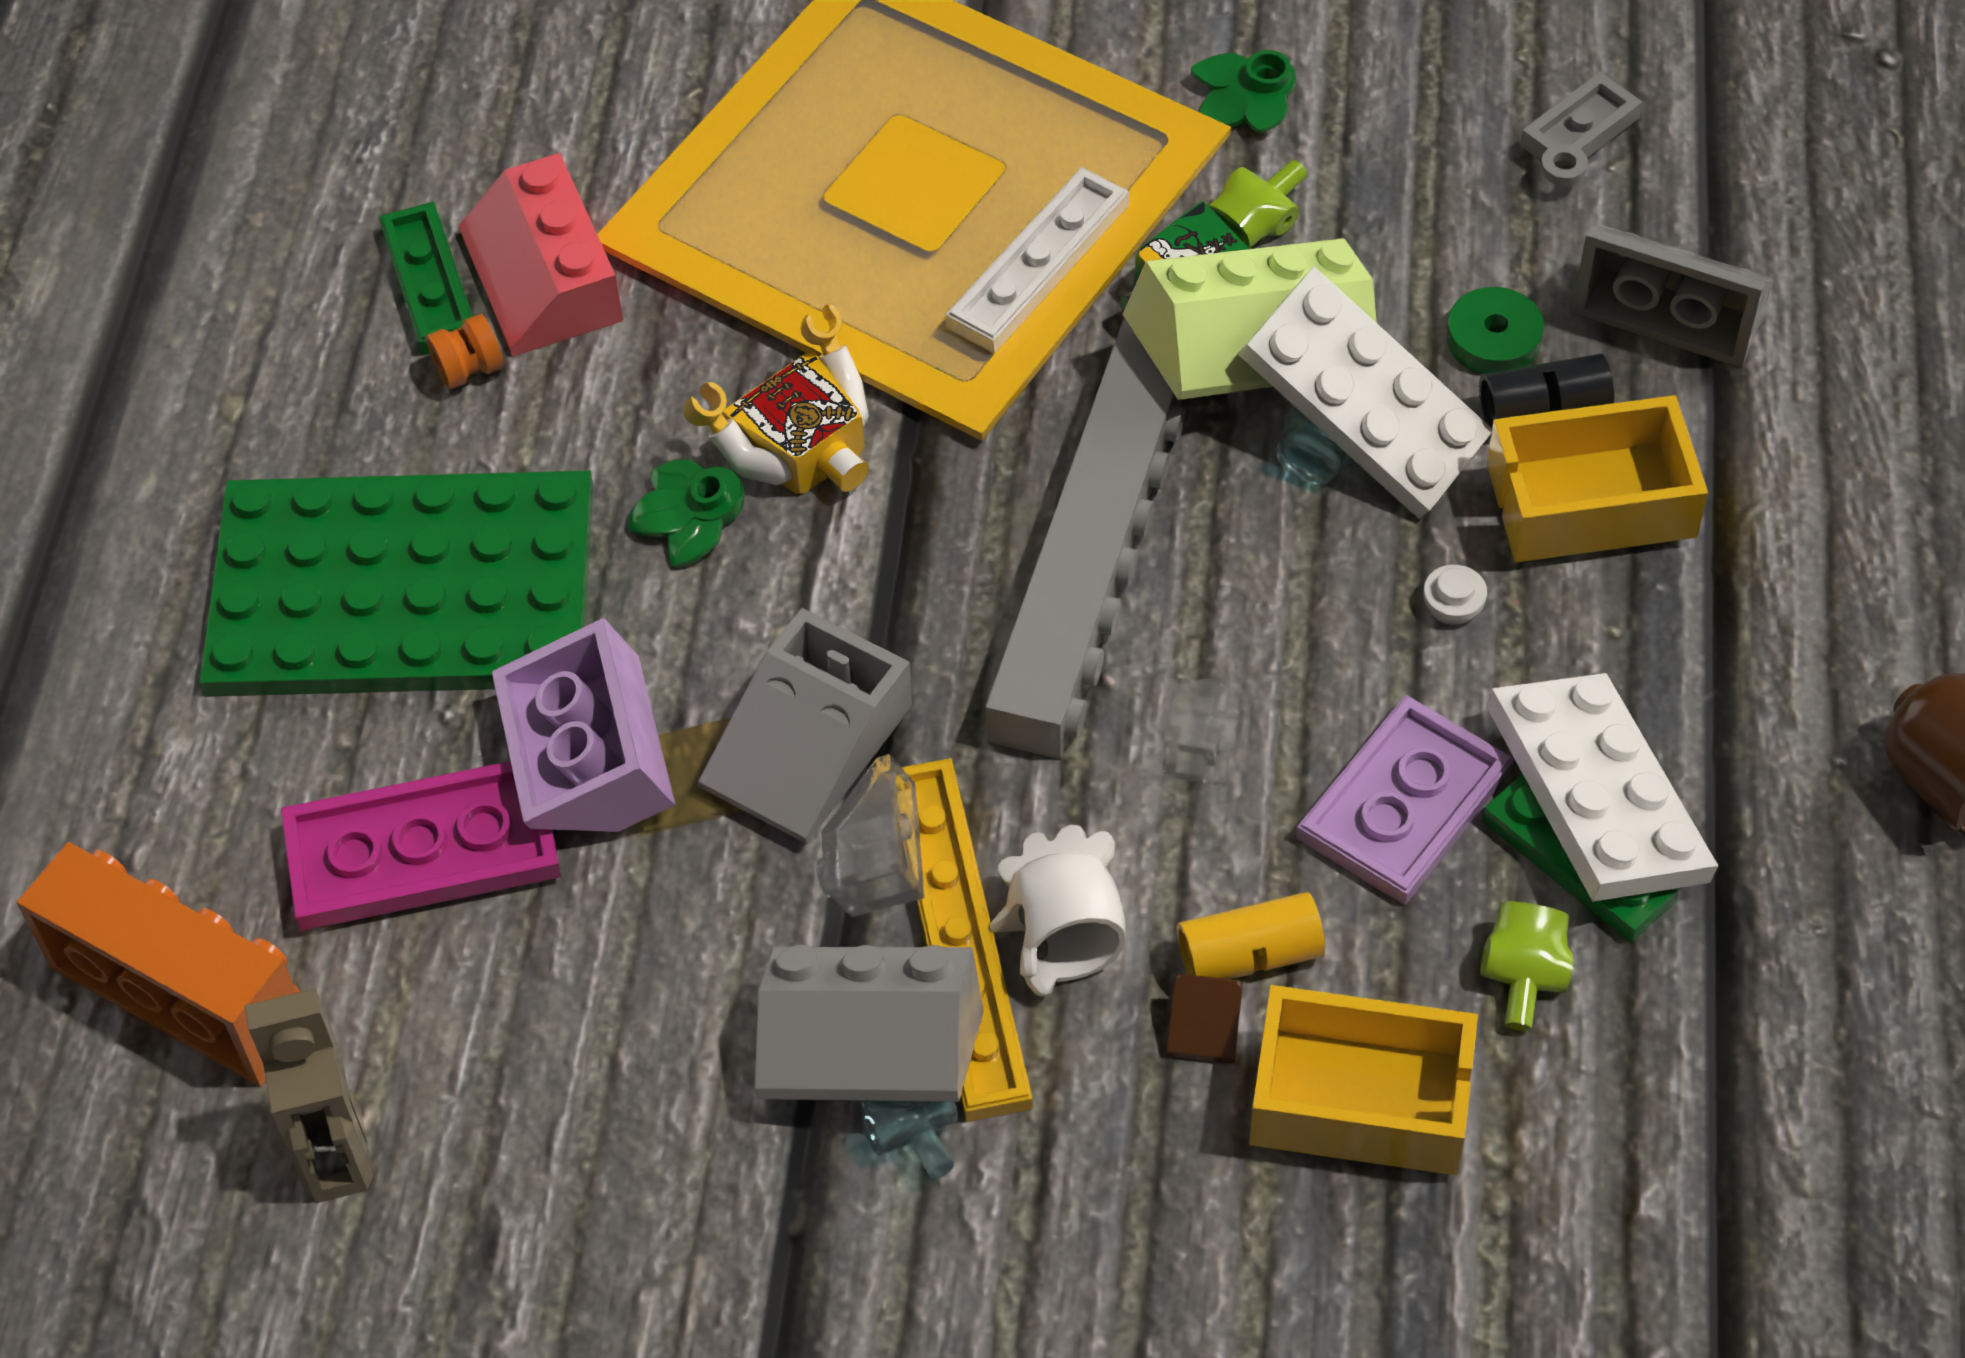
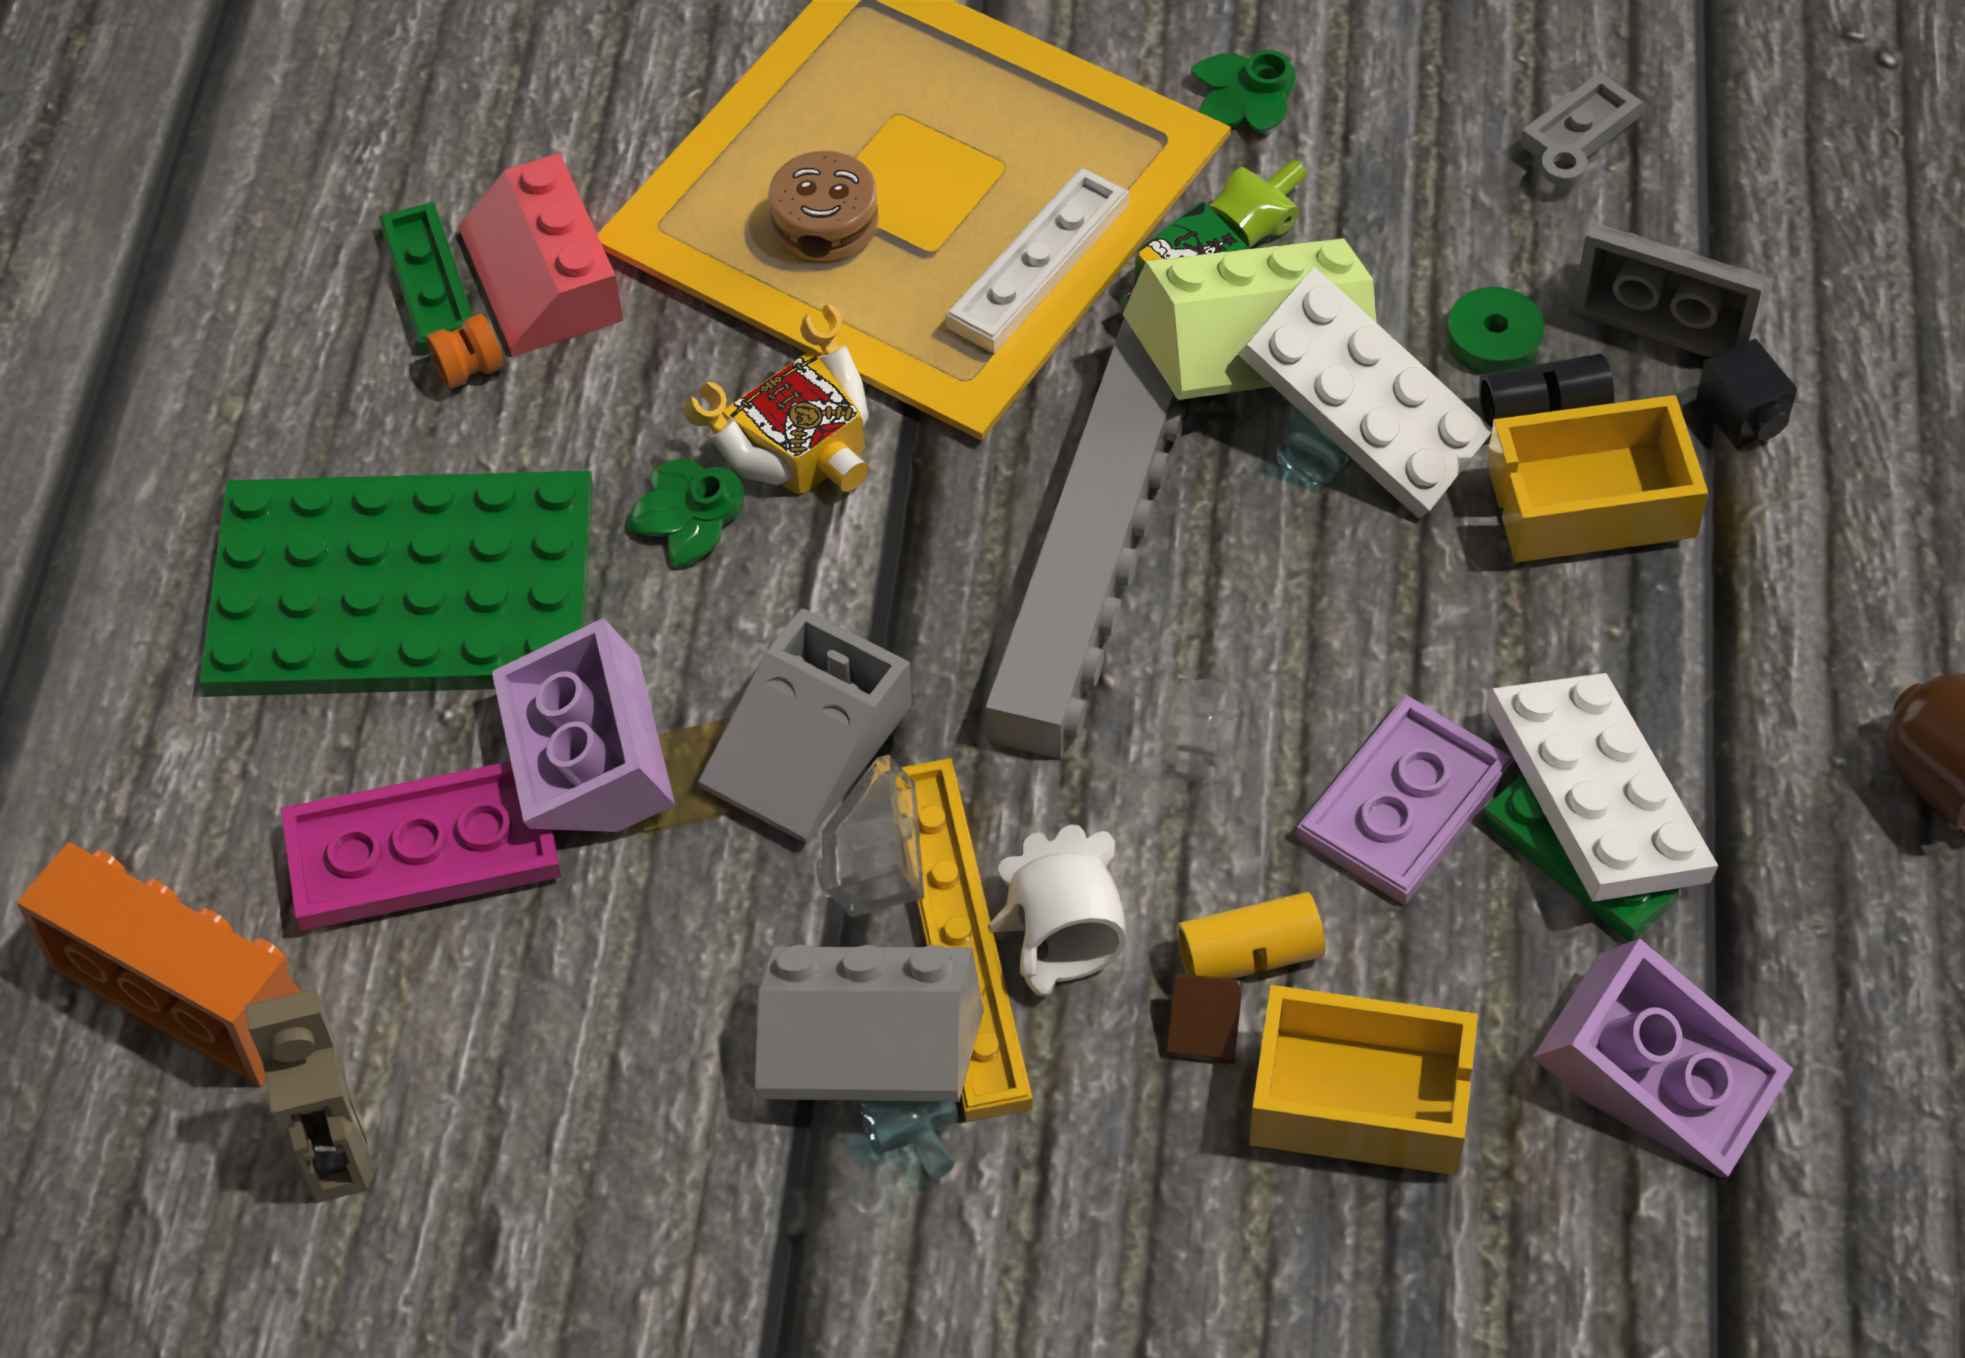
(823, 206): none -> medium nougat head
(1455, 594): white plate -> none
(1530, 955): lime piece -> none
(1663, 1058): none -> lavender slope
(1746, 393): none -> black brick

